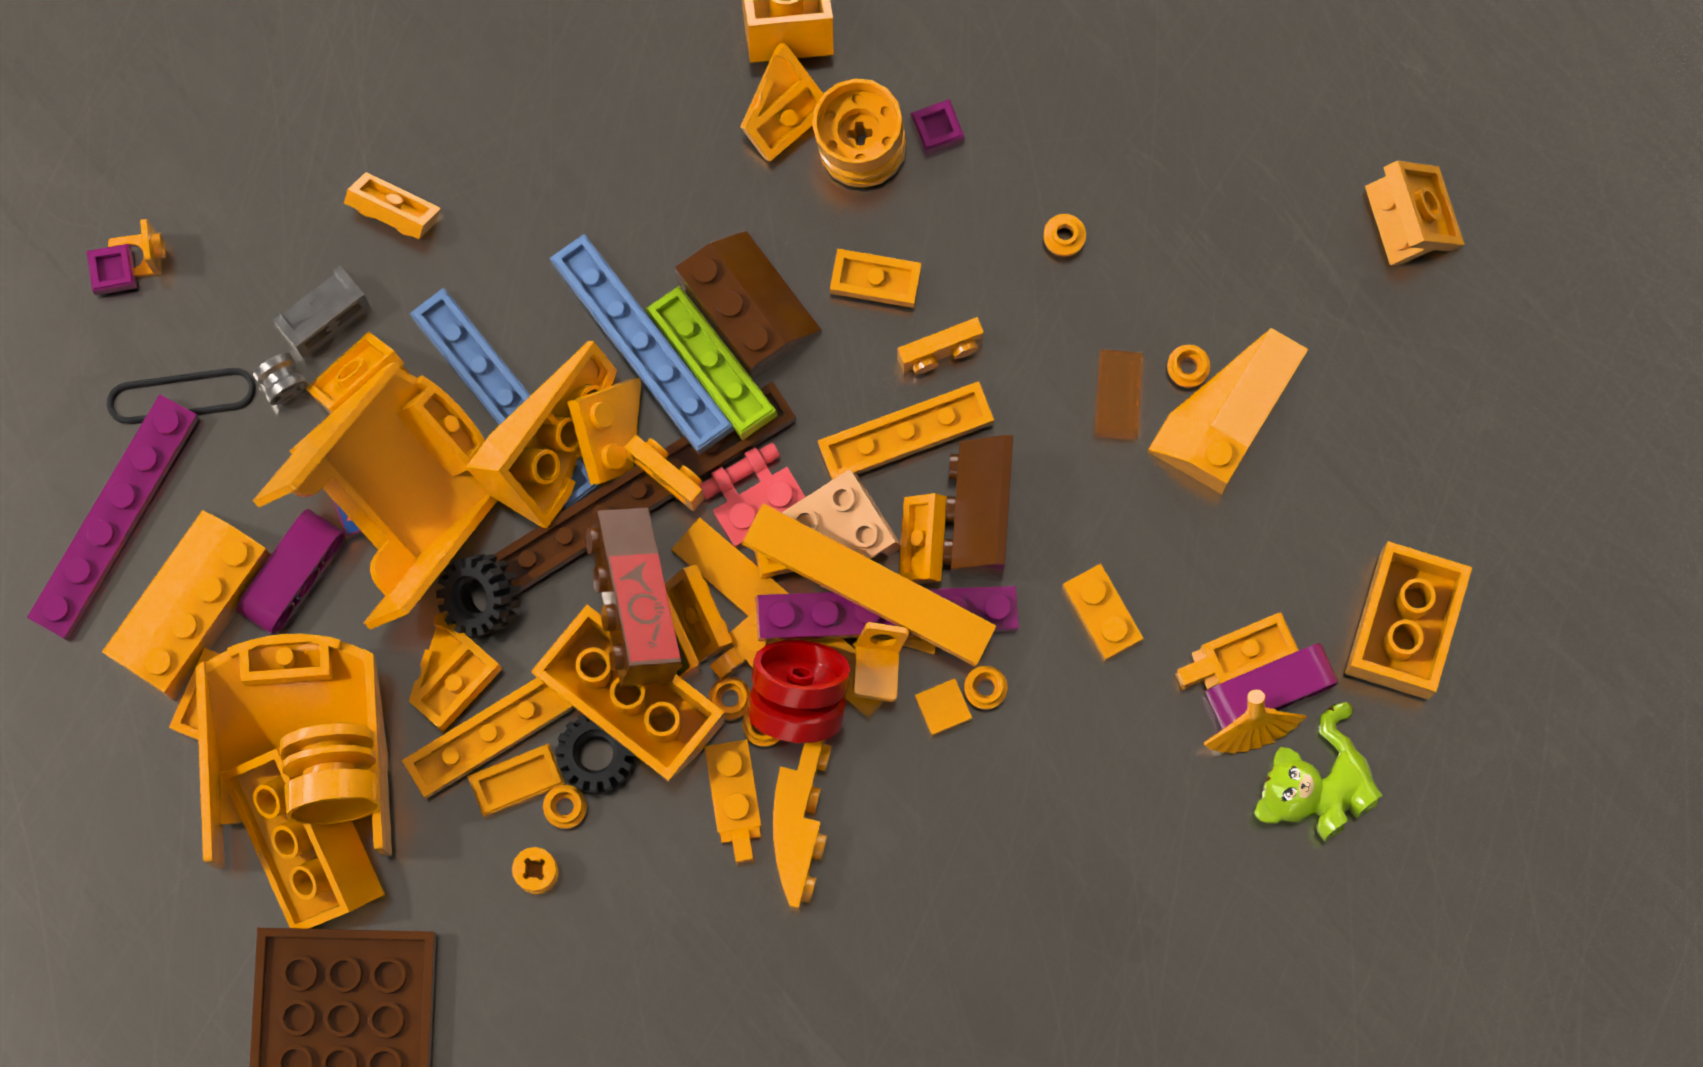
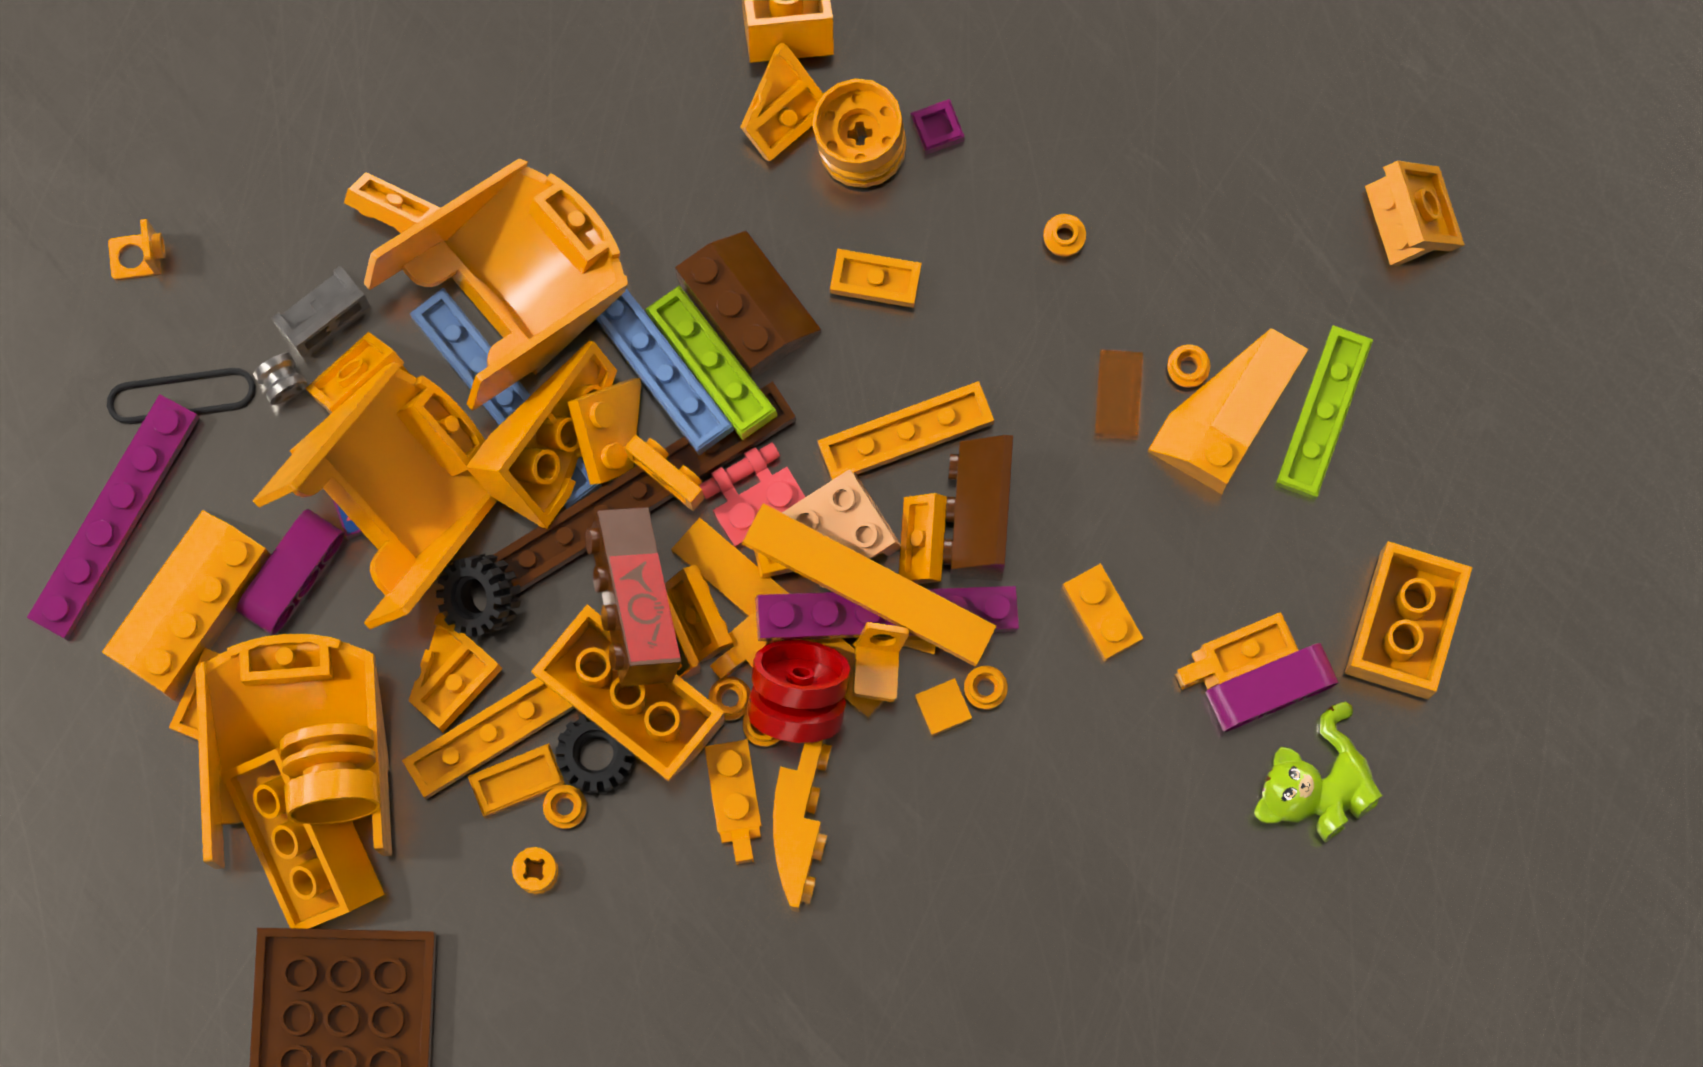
(111, 269): magenta tile -> none
(524, 257): none -> light orange windscreen
(957, 341): light orange plate -> none
(1255, 727): light orange hand -> none
(1324, 412): none -> lime tile

